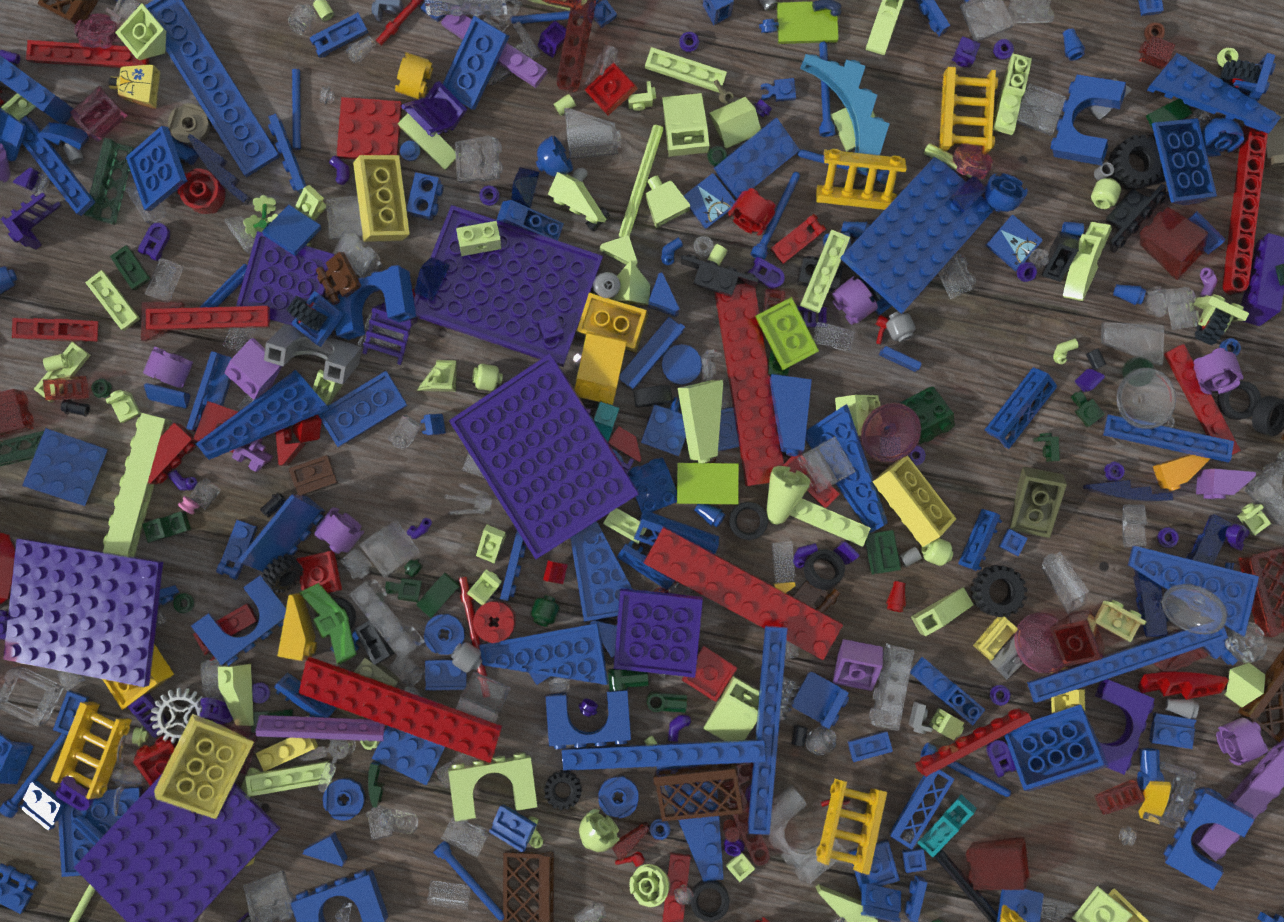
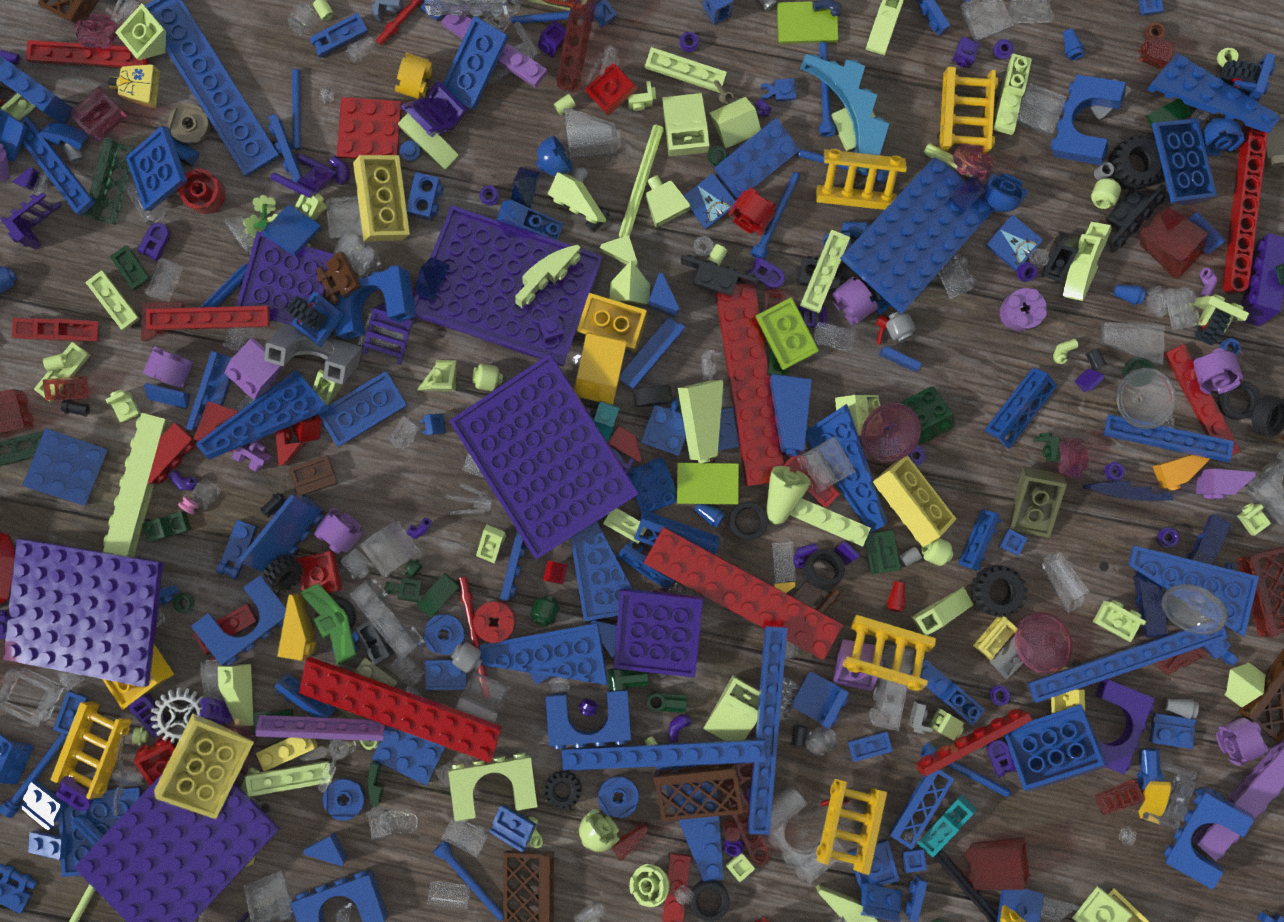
(47, 845): none -> plate
(96, 385): dark green plate -> none
(216, 164): clear blue slope -> none
(260, 692): dark purple plate -> none
(312, 181): none -> dark purple plate
(478, 159): clear plate -> none
(478, 238): yellowish green brick -> none
(484, 587): yellowish green bracket -> none
(552, 268): none -> yellowish green slope
(601, 280): light grey head -> none
(636, 857): red hand -> none
(659, 835): blue plate -> none
(668, 251): blue arm -> none
(681, 364): blue tile -> none
(711, 674): red plate -> none
(768, 26): blue plate -> none
(797, 239): red plate -> none
(902, 639): none -> yellow fence
(1034, 308): none -> medium lavender brick
(1073, 228): blue hinge -> none
(1073, 458): none -> clear pink plate
(1078, 638): clear red slope -> none
(1088, 410): dark green plate -> none
(1133, 526): clear slope -> none
(1188, 683): red slope -> none
(1236, 535): dark purple plate -> none
(1239, 649): clear plate -> none

